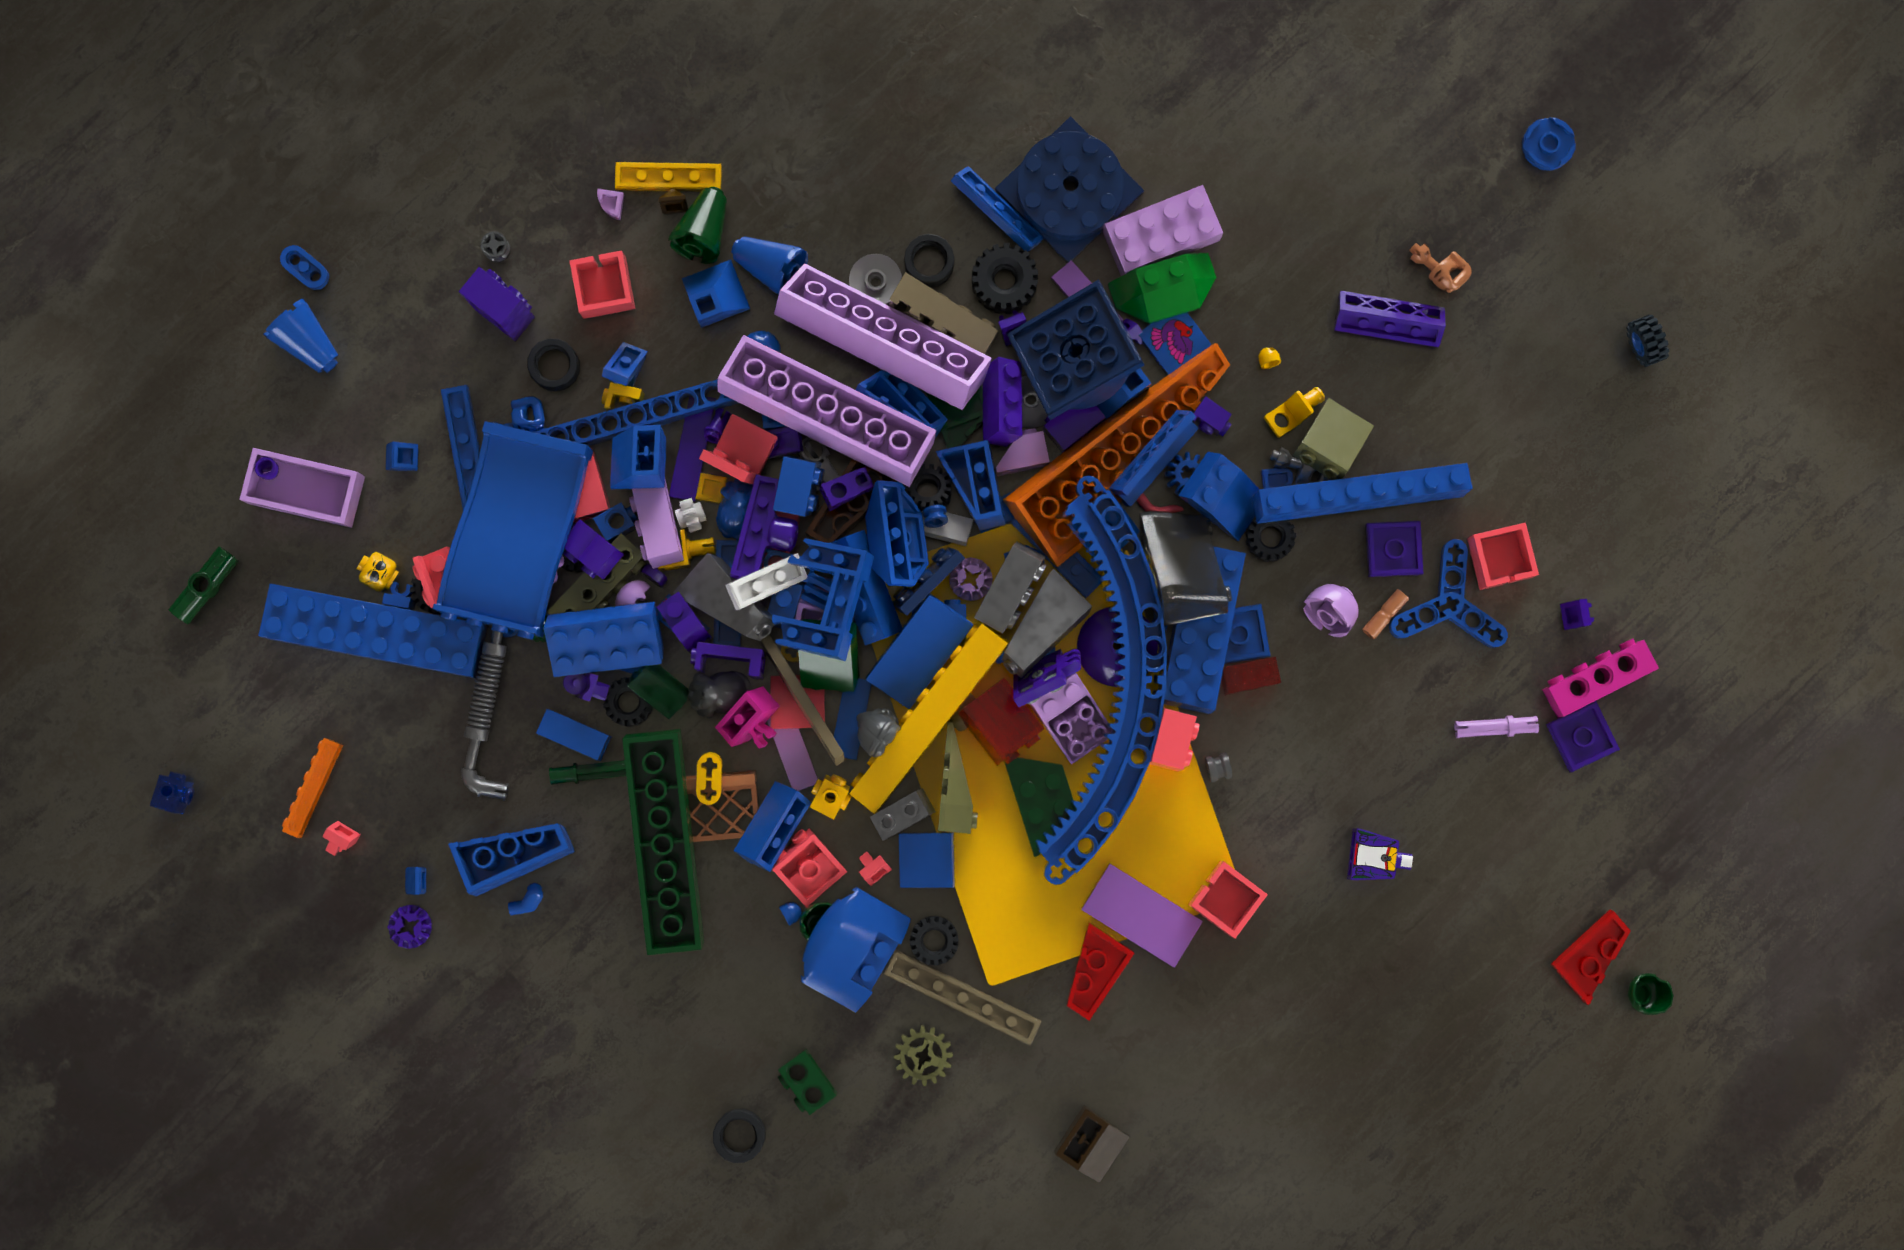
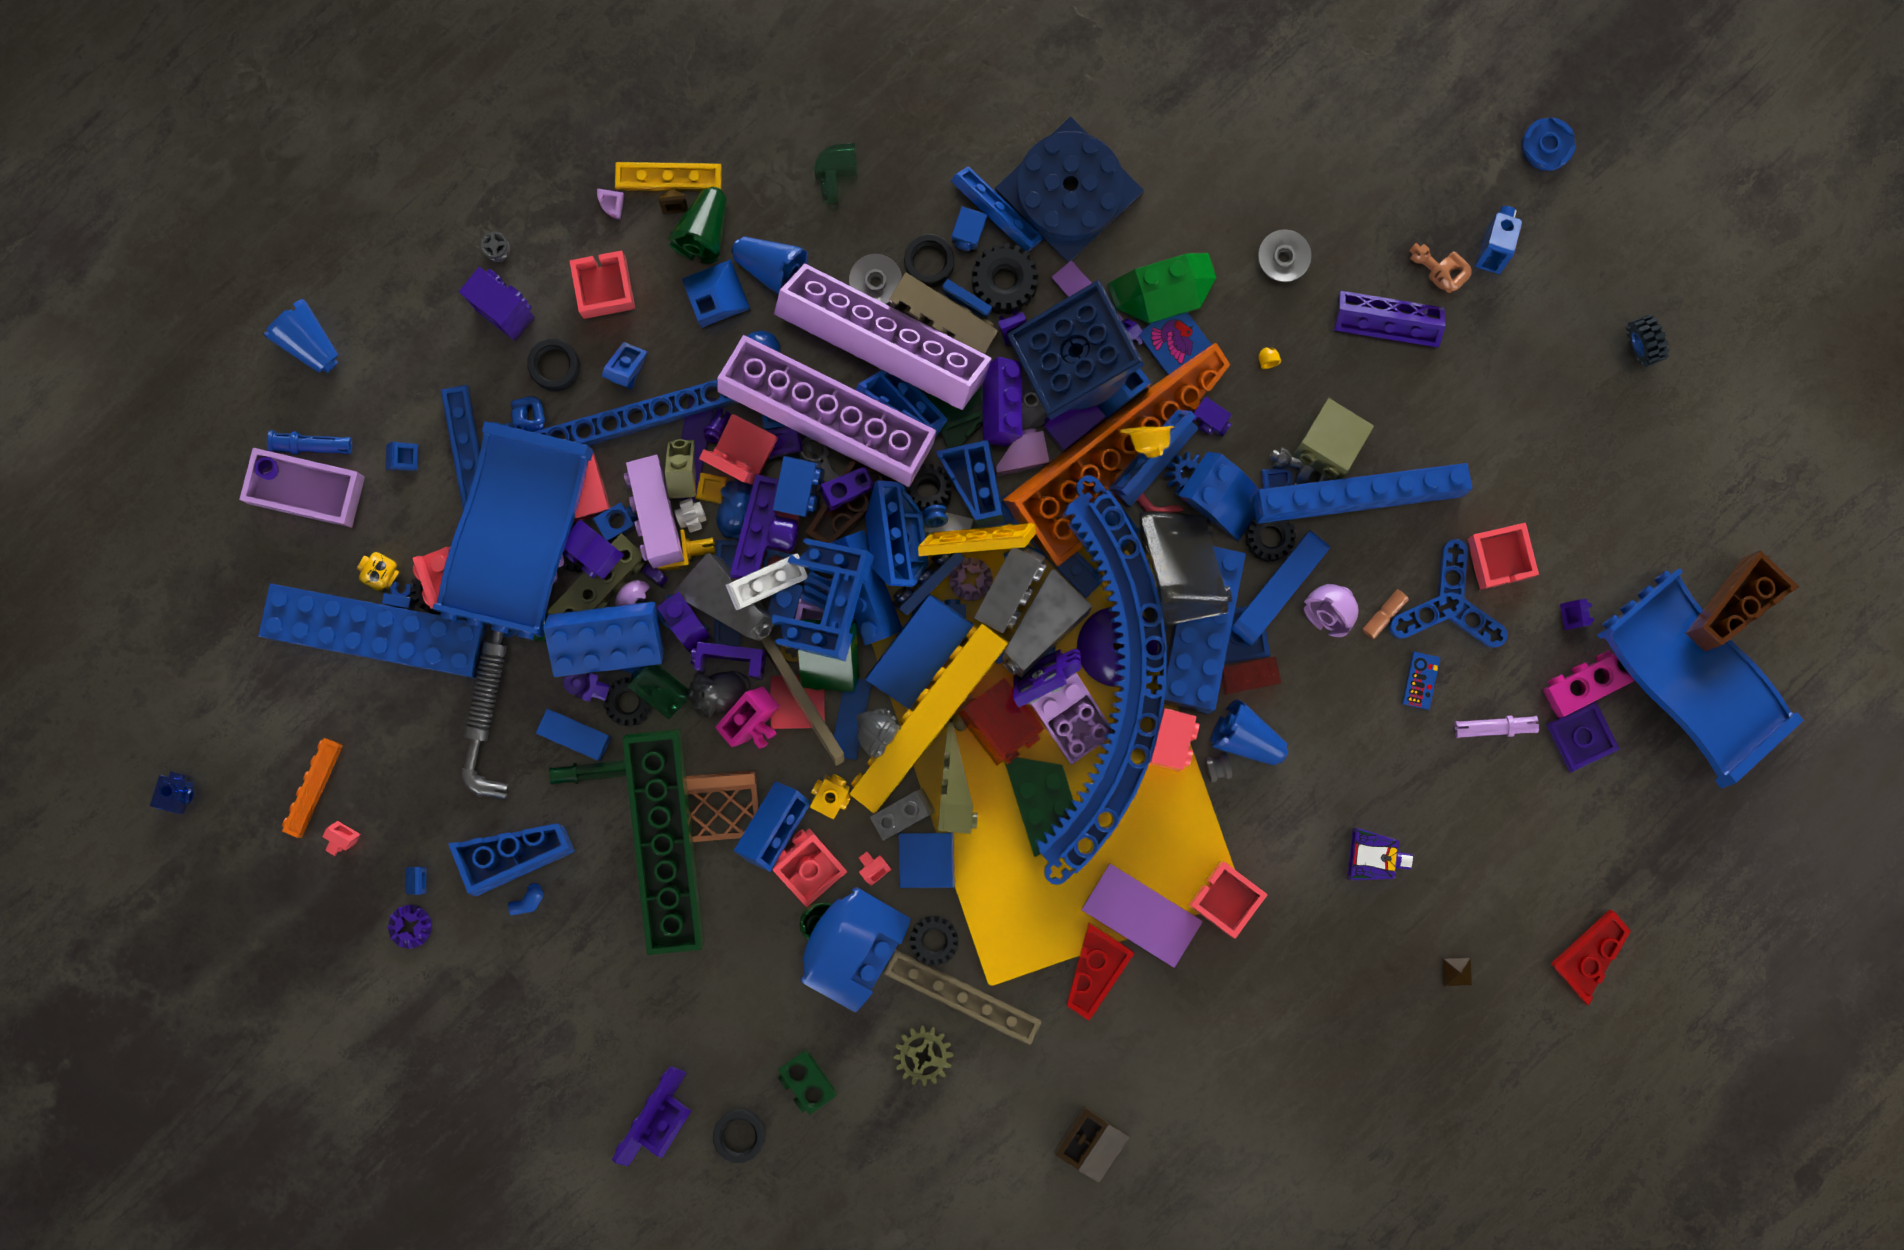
(191, 598): dark green piece -> none
(299, 443): none -> blue pin
(305, 268): blue plate -> none
(625, 394): yellow bracket -> none
(638, 458): blue slope -> none
(657, 1122): none -> dark purple bracket
(680, 469): none -> olive slope
(702, 778): yellow beam -> none
(791, 912): blue hinge -> none
(795, 758): lavender tile -> none
(833, 163): none -> clear green brick
(966, 299): none -> blue tile
(968, 229): none -> blue brick
(977, 539): none -> yellow tile
(1149, 439): none -> yellow piece
(1163, 230): lavender piece -> none
(1248, 735): none -> blue cone
(1280, 587): none -> blue beam
(1287, 243): none -> light grey dish
(1295, 409): yellow bracket -> none
(1394, 549): dark purple plate -> none
(1421, 680): none -> tile
(1457, 971): none -> dark brown slope
(1499, 241): none -> blue torso
(1650, 994): dark green hair -> none
(1712, 693): none -> blue panel
(1742, 598): none -> reddish brown wedge

